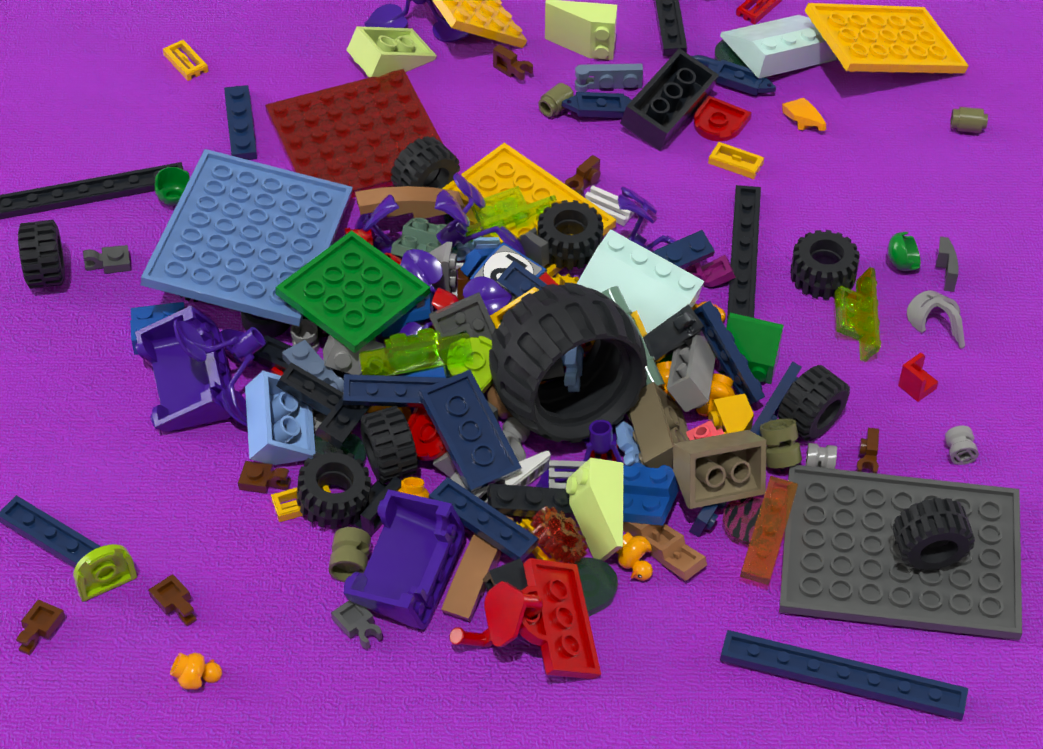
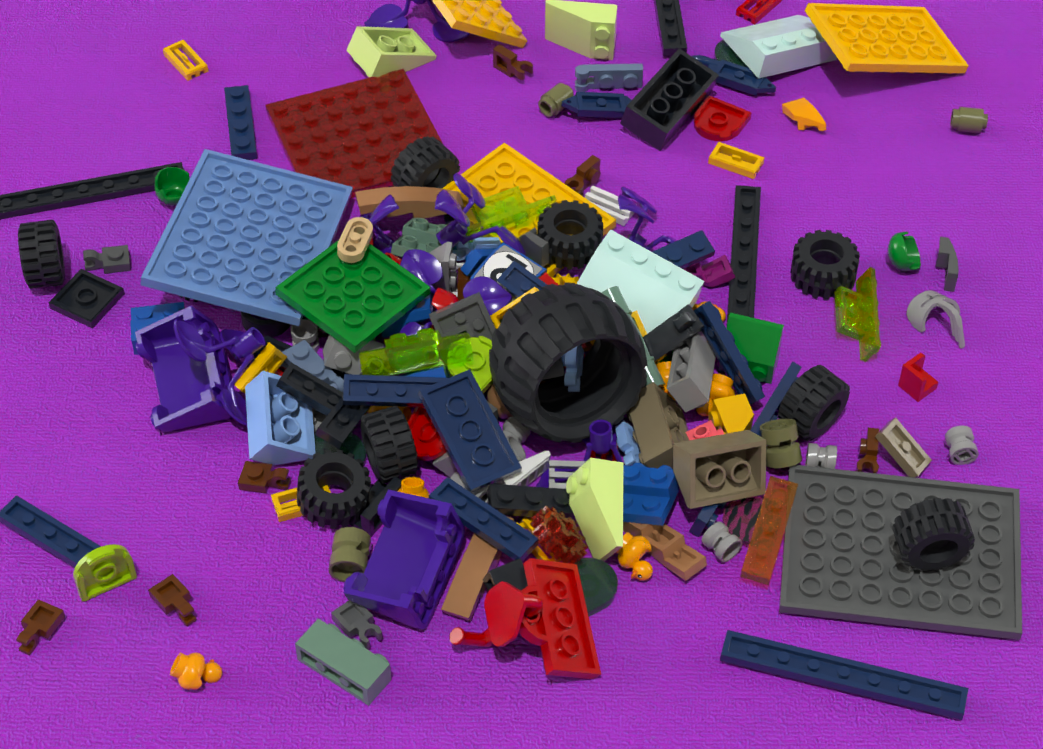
(86, 298): none -> black tile
(268, 360): none -> yellow tile
(343, 661): none -> sand green brick
(355, 240): none -> tan plate
(721, 541): none -> light grey wheel
(903, 448): none -> dark tan plate

